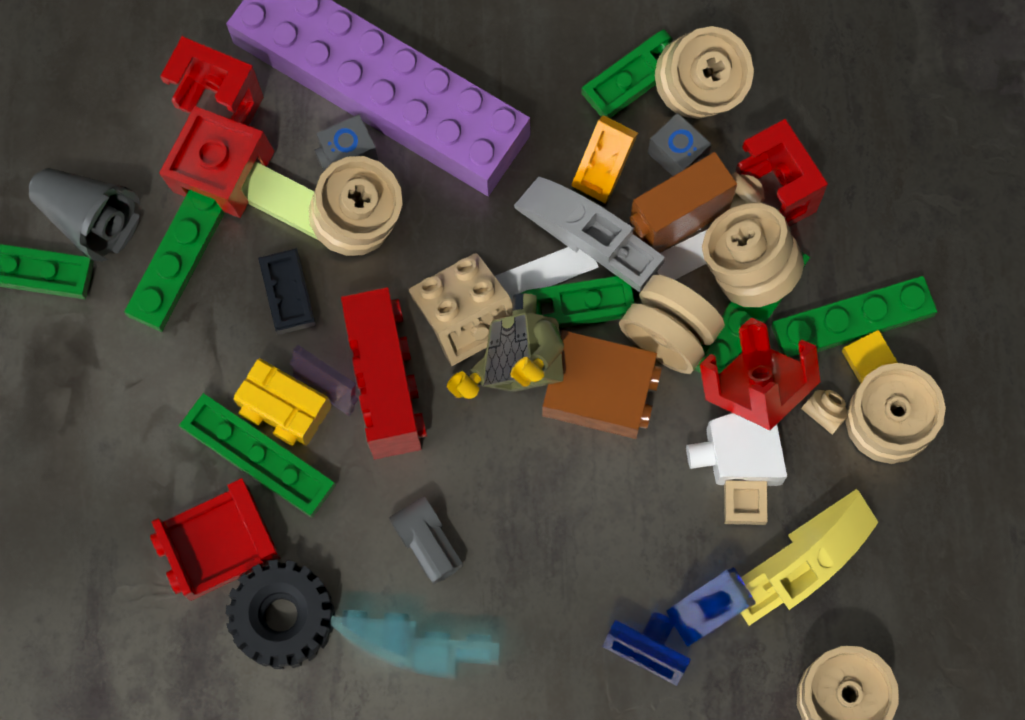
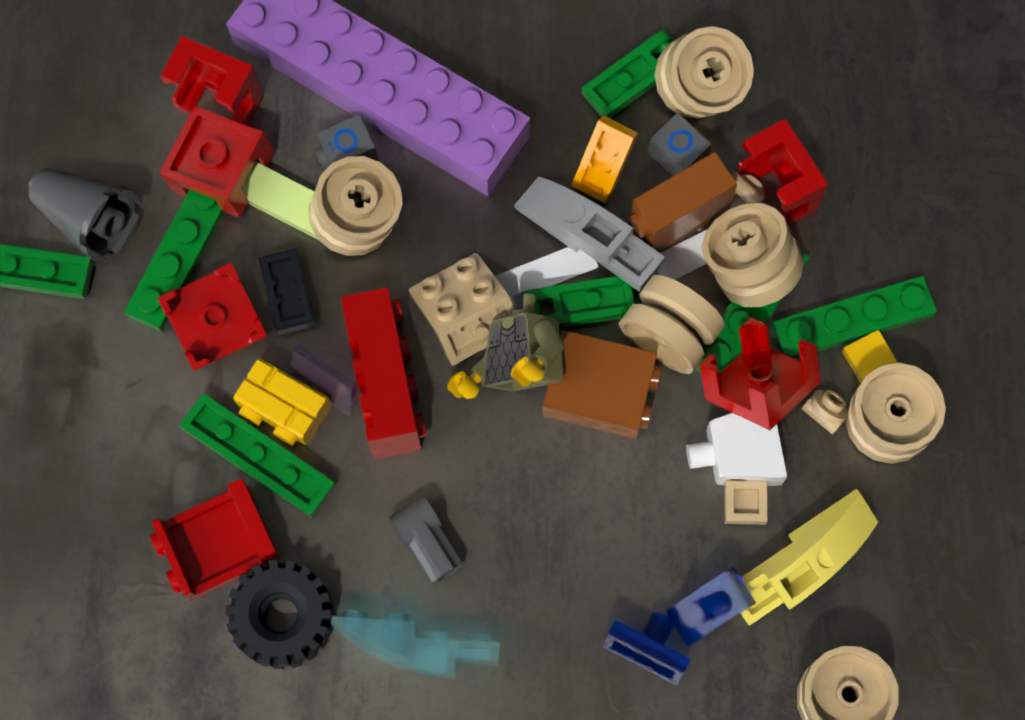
(212, 317): none -> red panel

